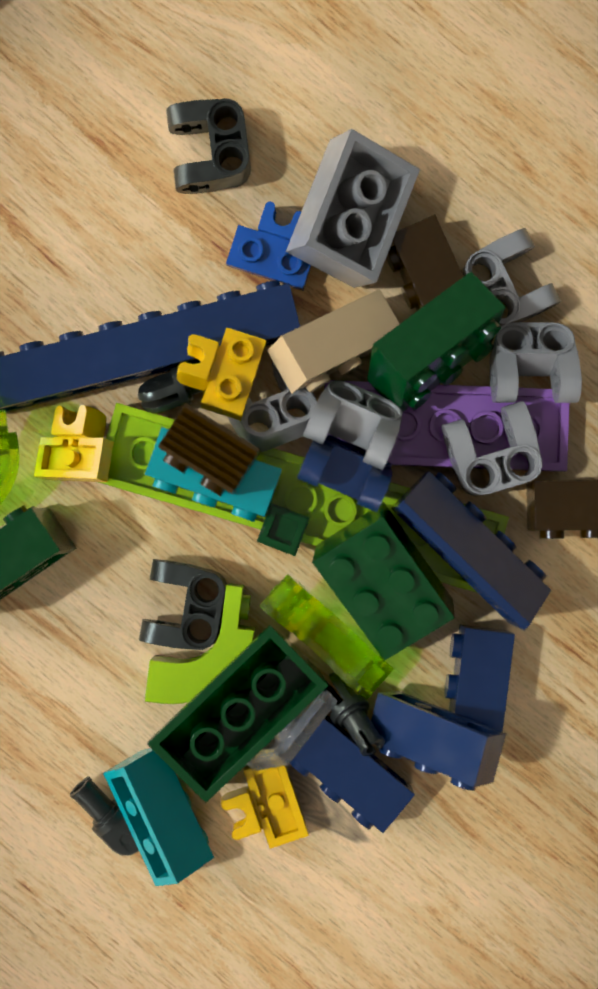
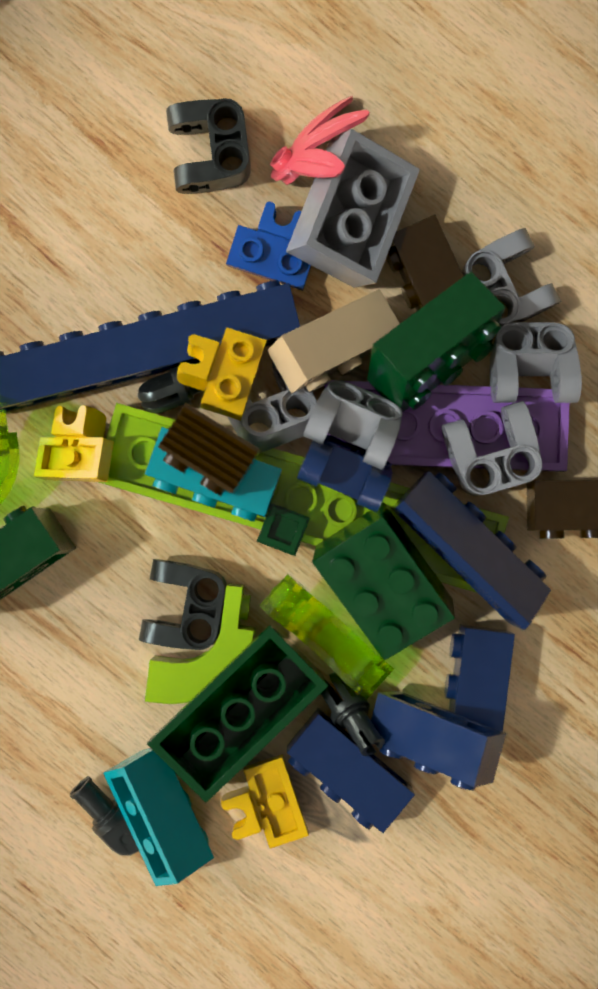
(291, 739): clear tile -> none
(311, 162): none -> coral plant

